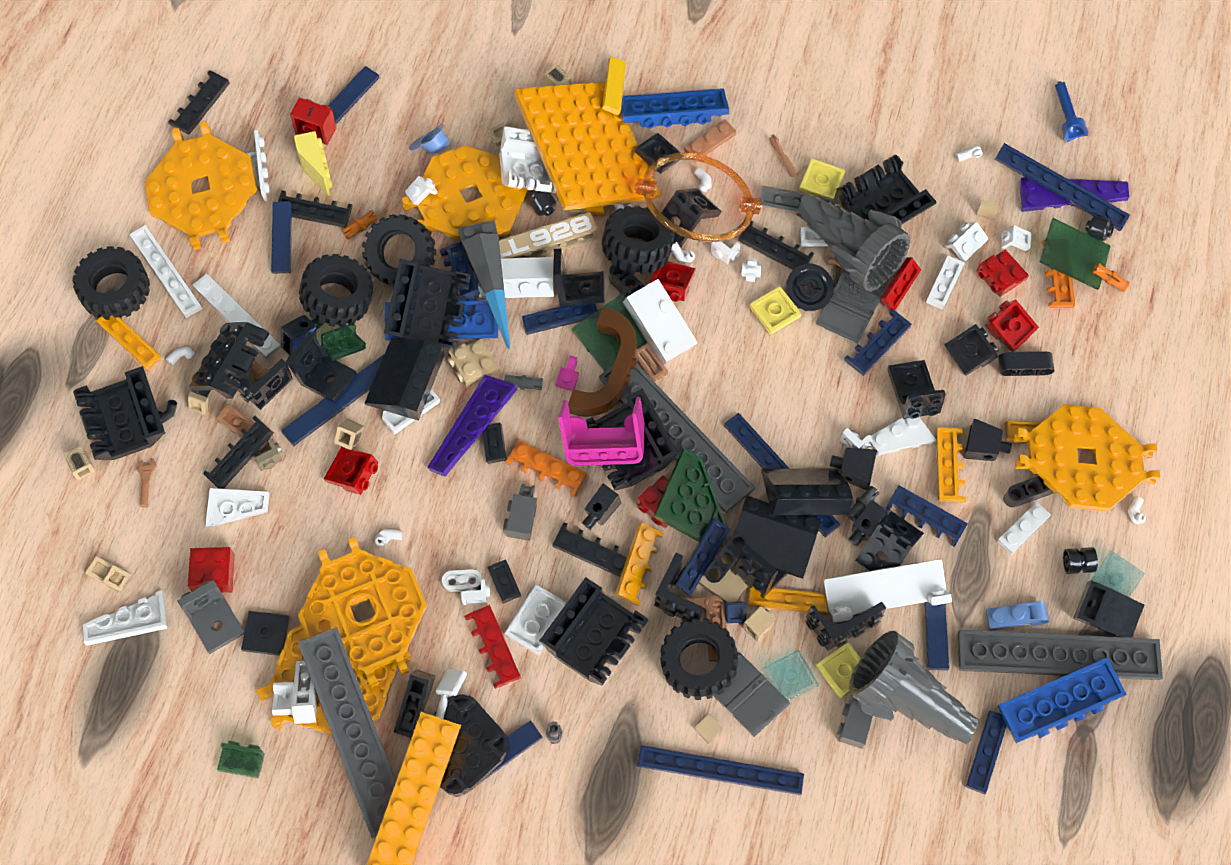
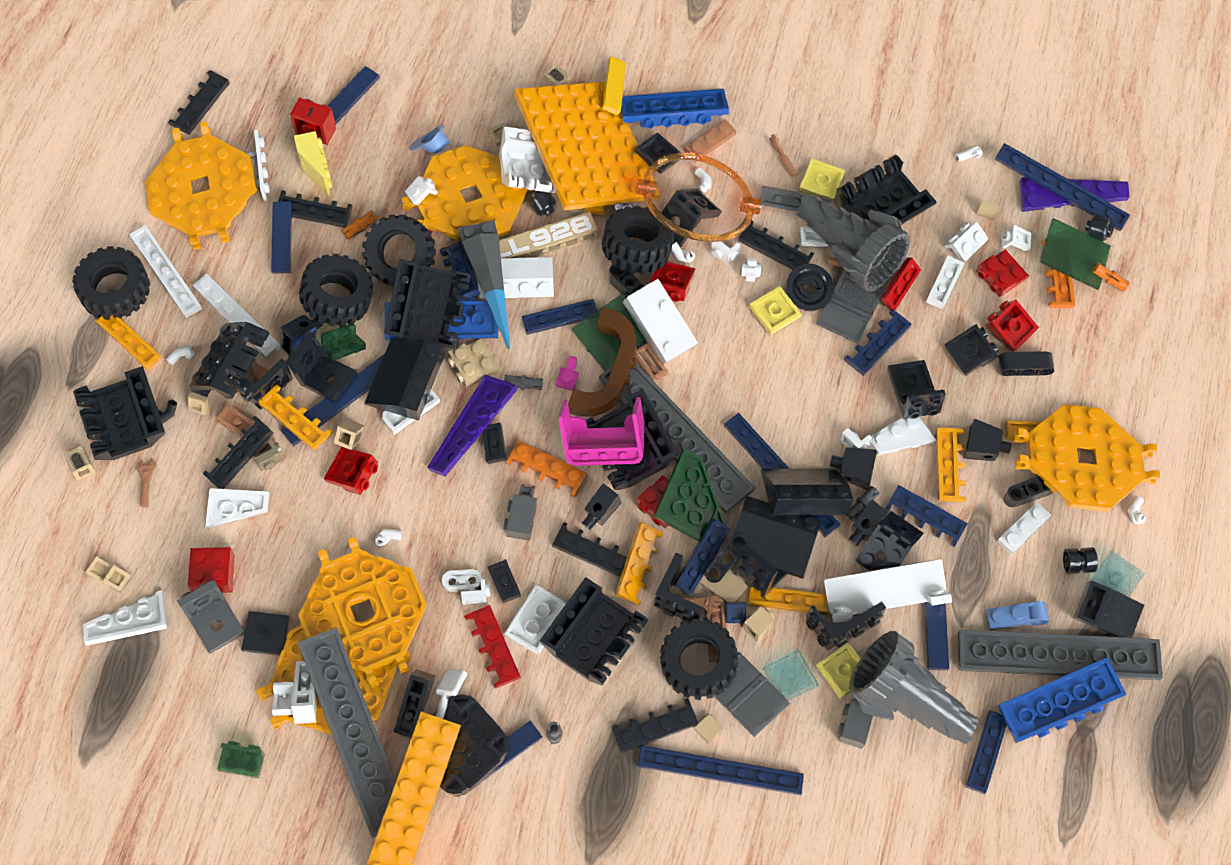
(294, 419): none -> light orange hinge
(570, 286): black bracket -> none
(656, 728): none -> black hinge
(1074, 126): blue piece -> none

